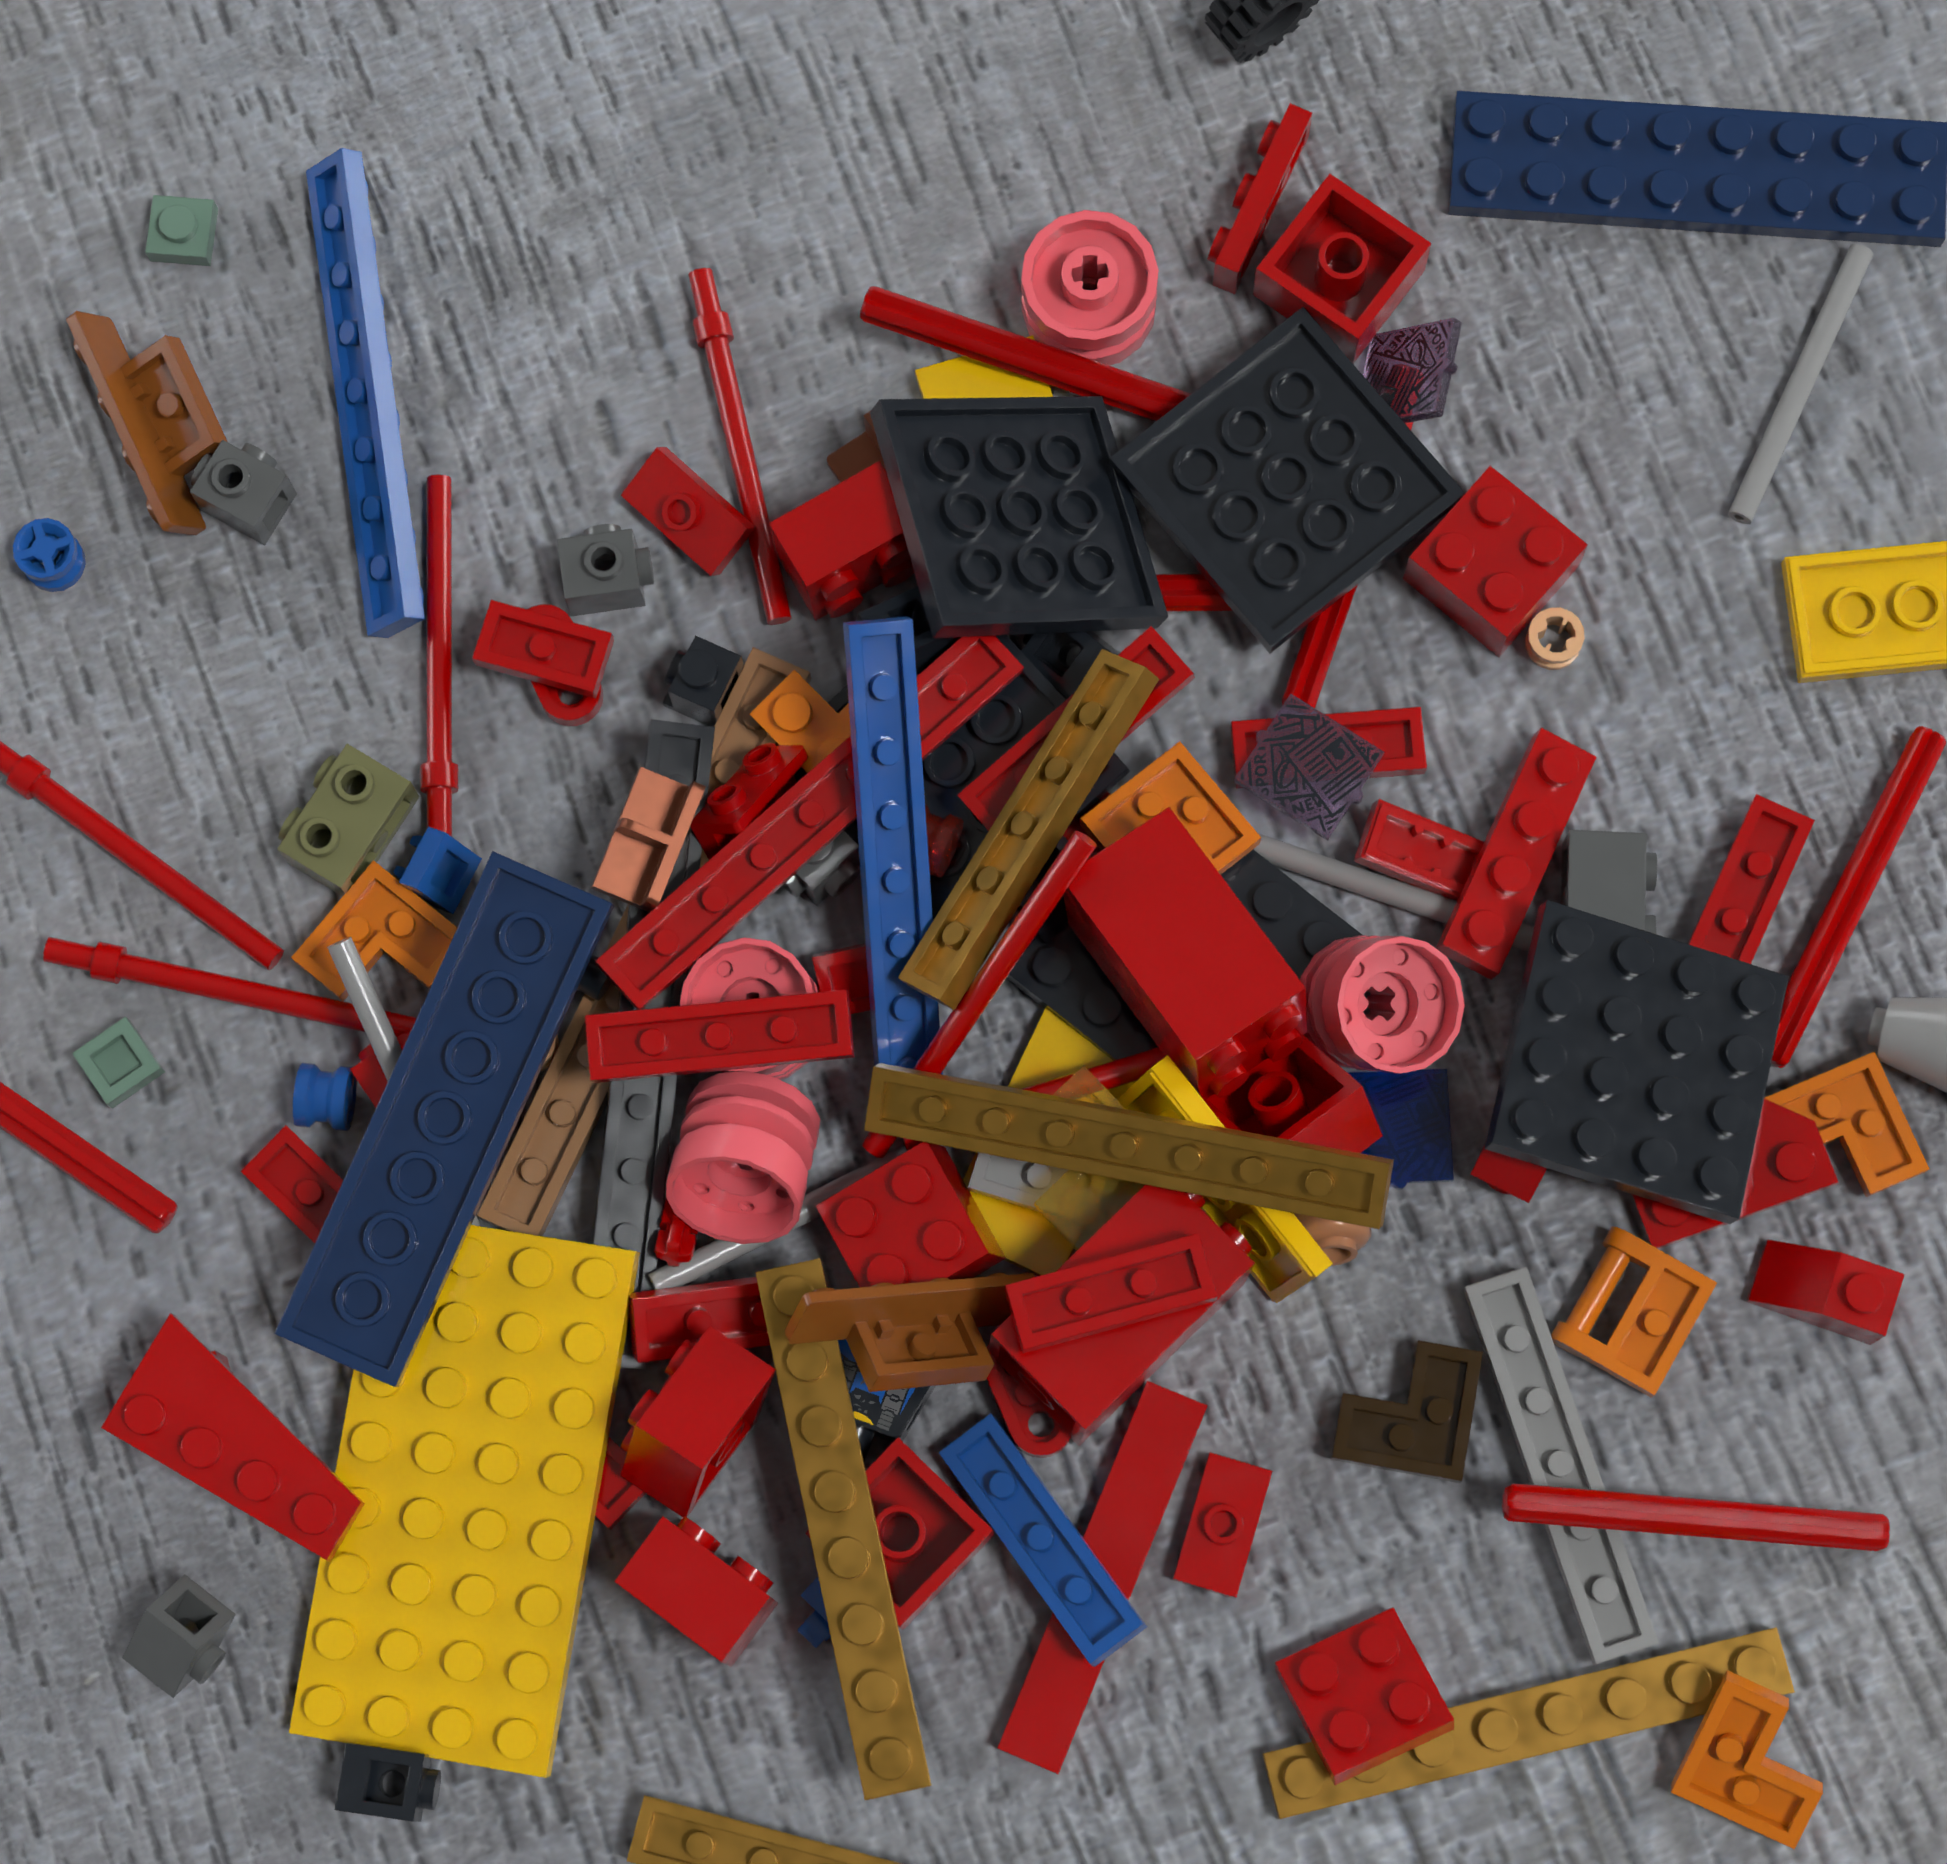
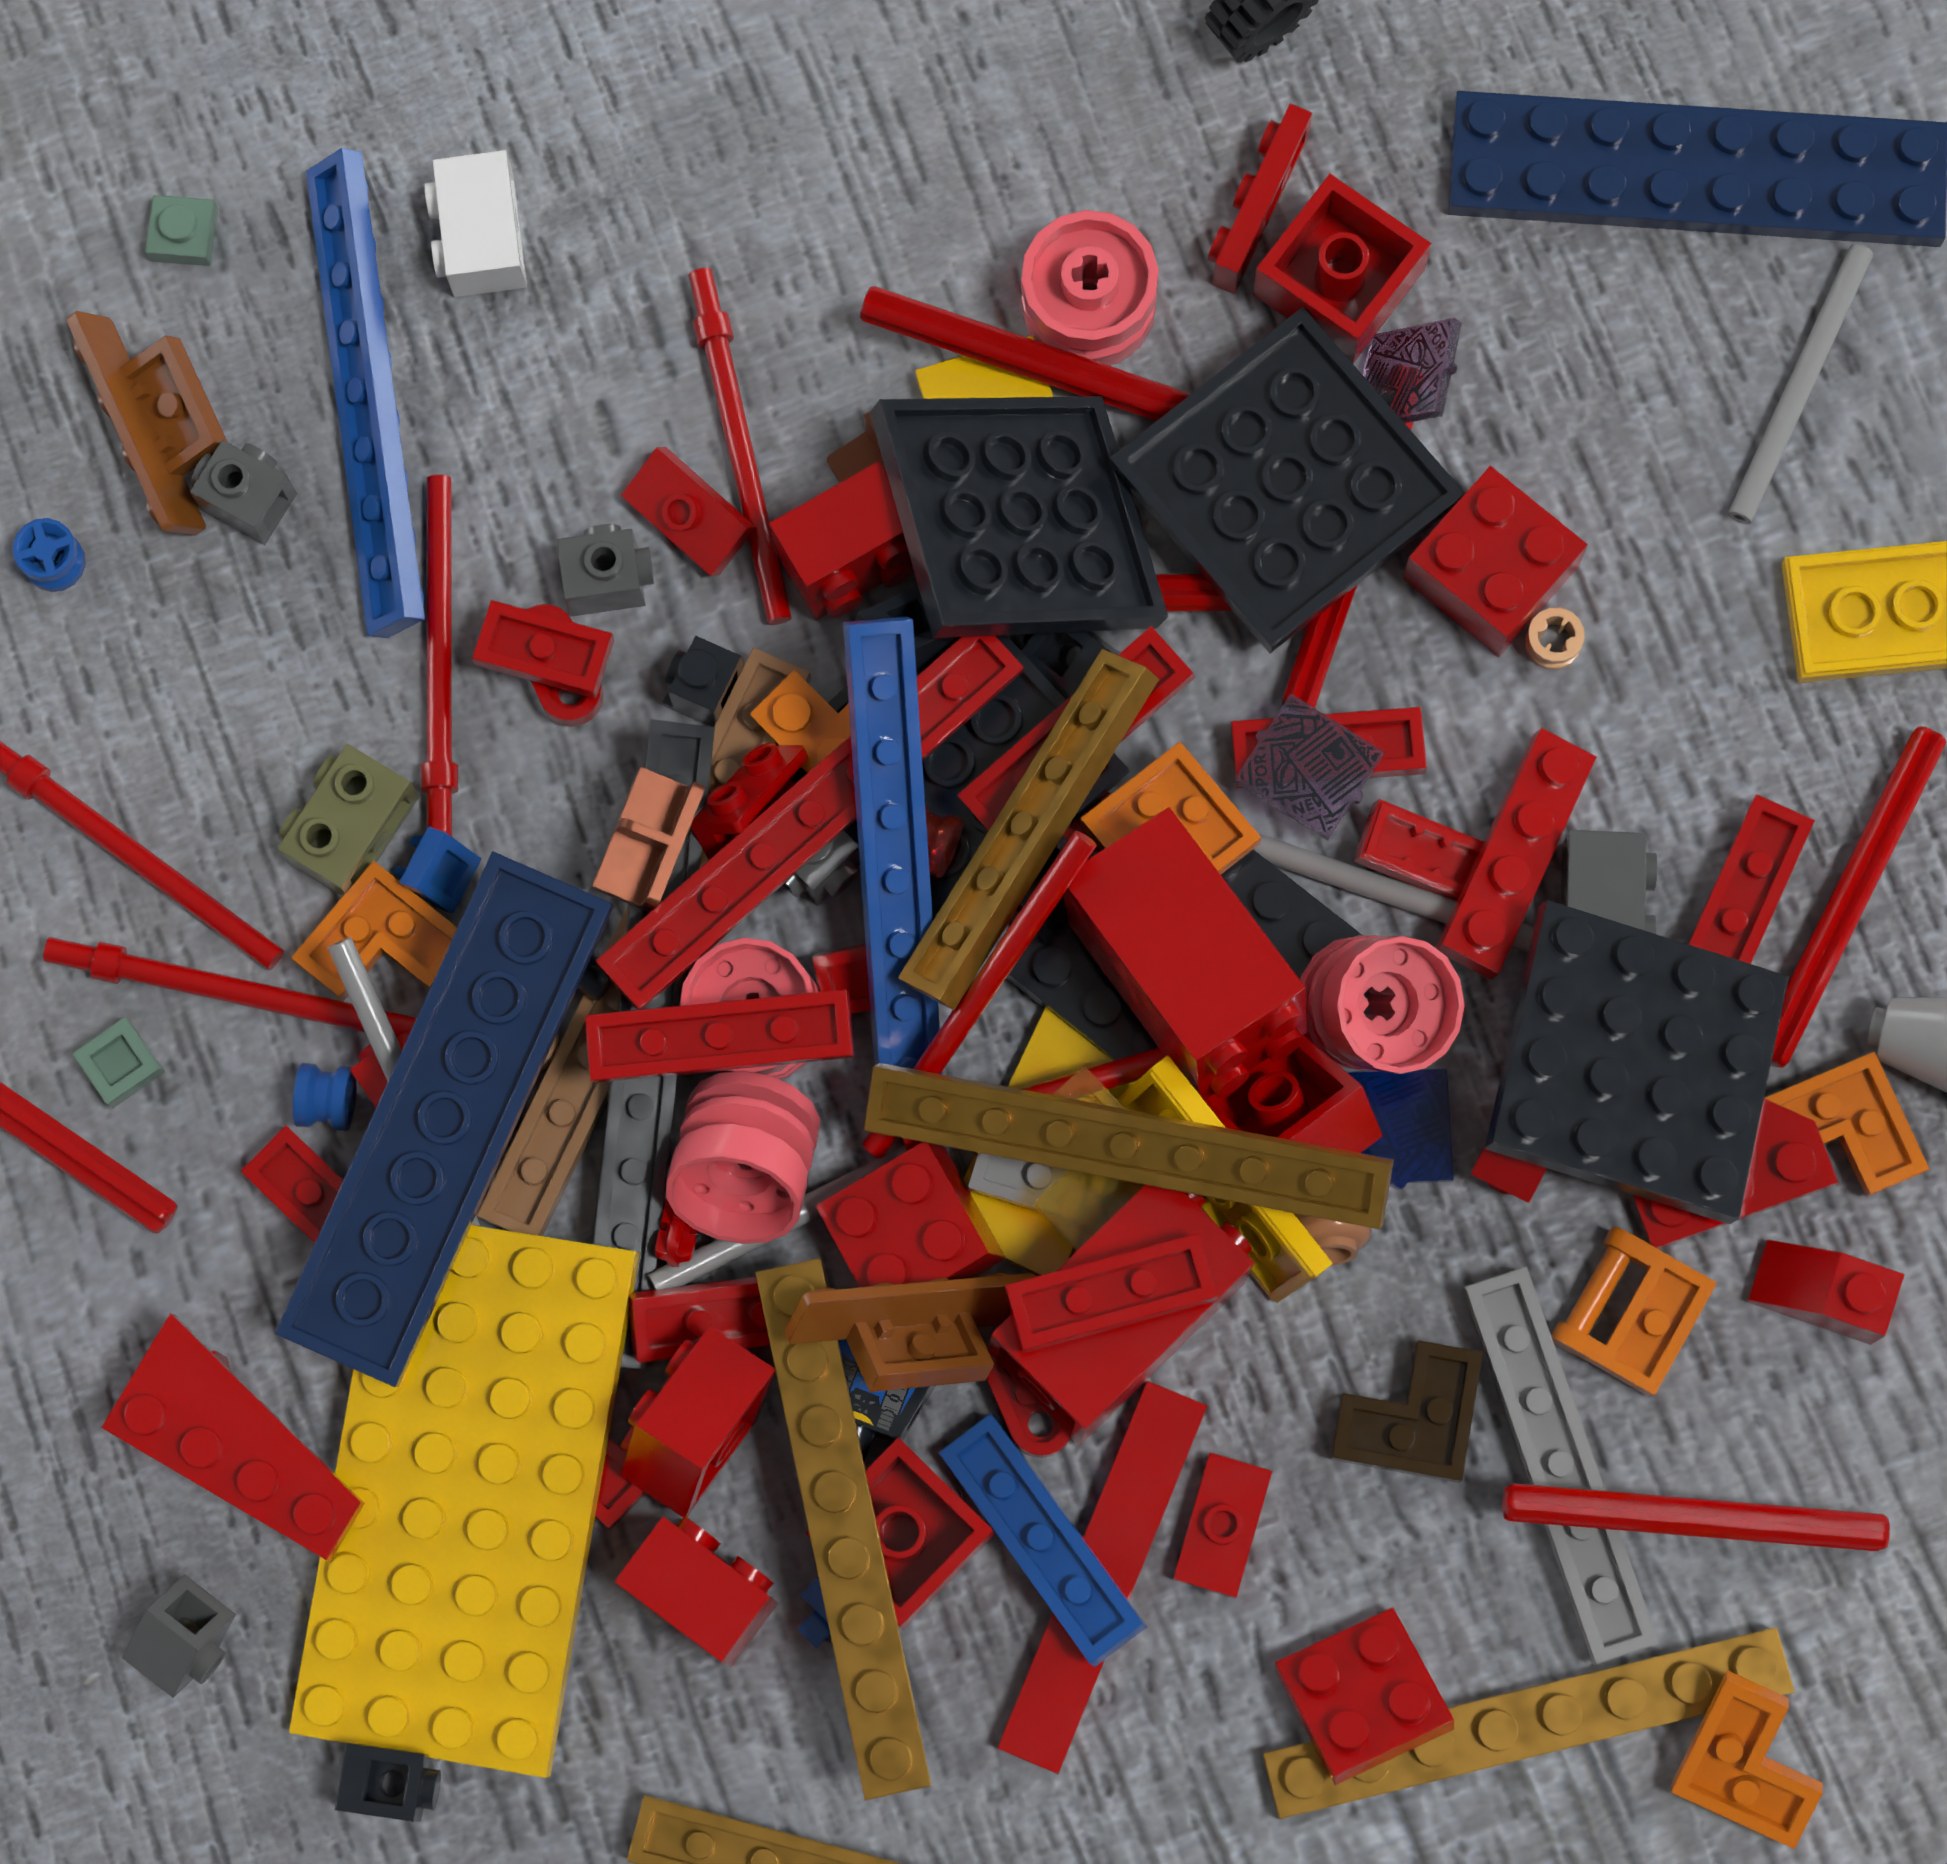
(477, 224): none -> white brick

